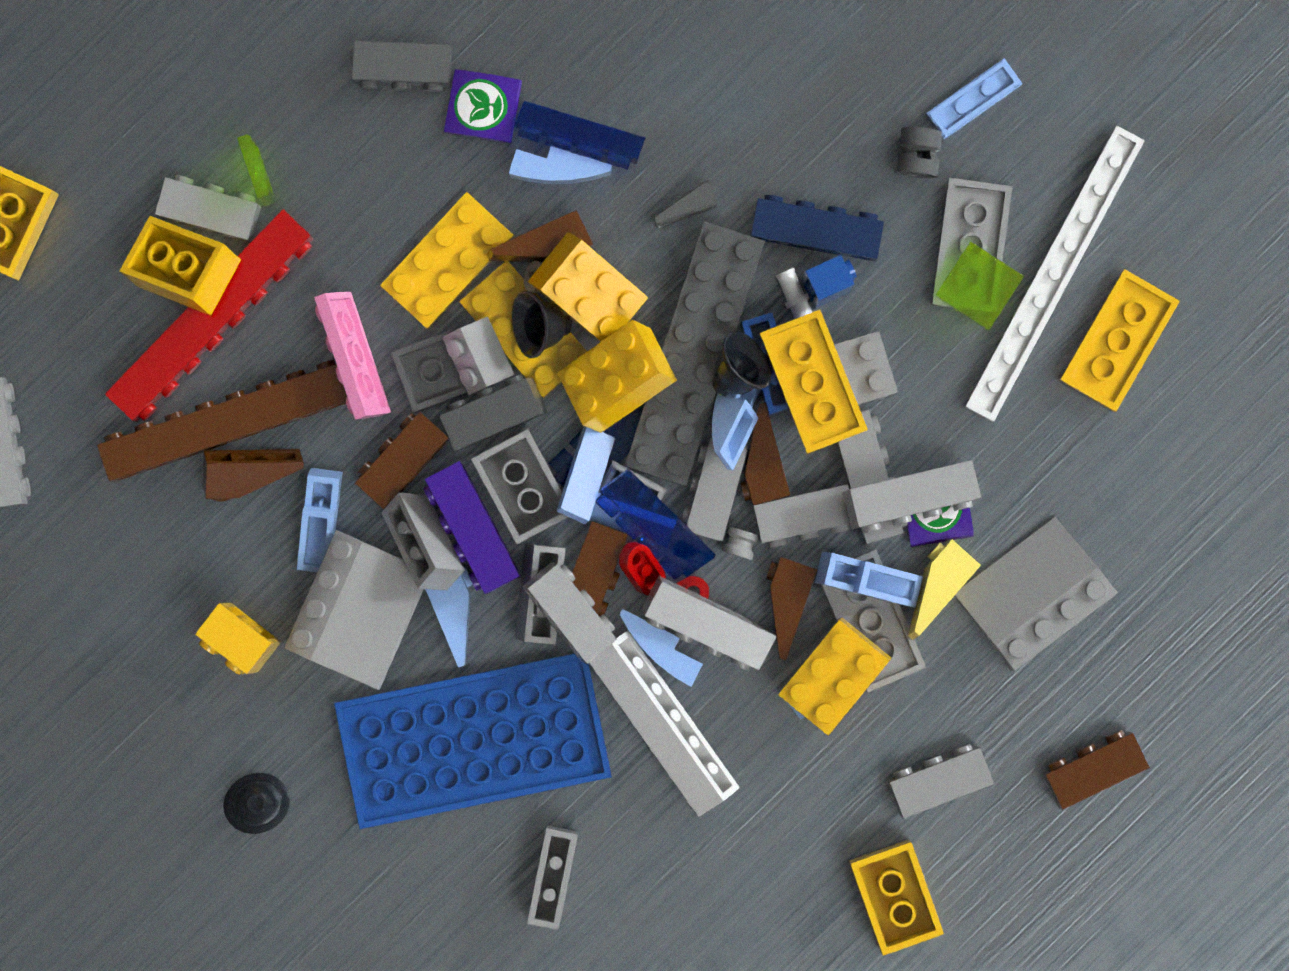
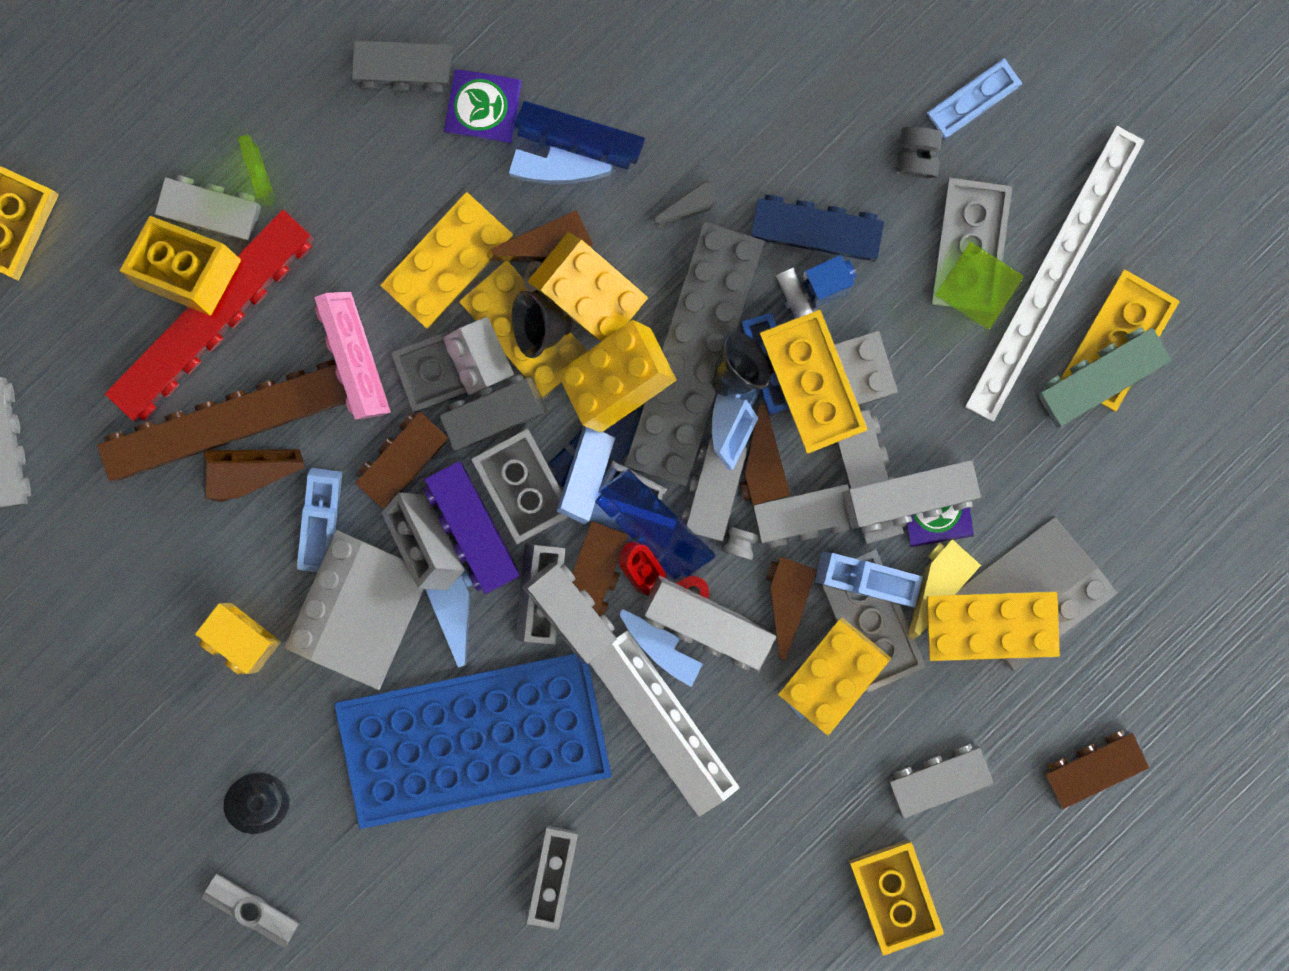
(231, 900): none -> light grey piece
(993, 626): none -> yellow plate
(1104, 377): none -> sand green brick

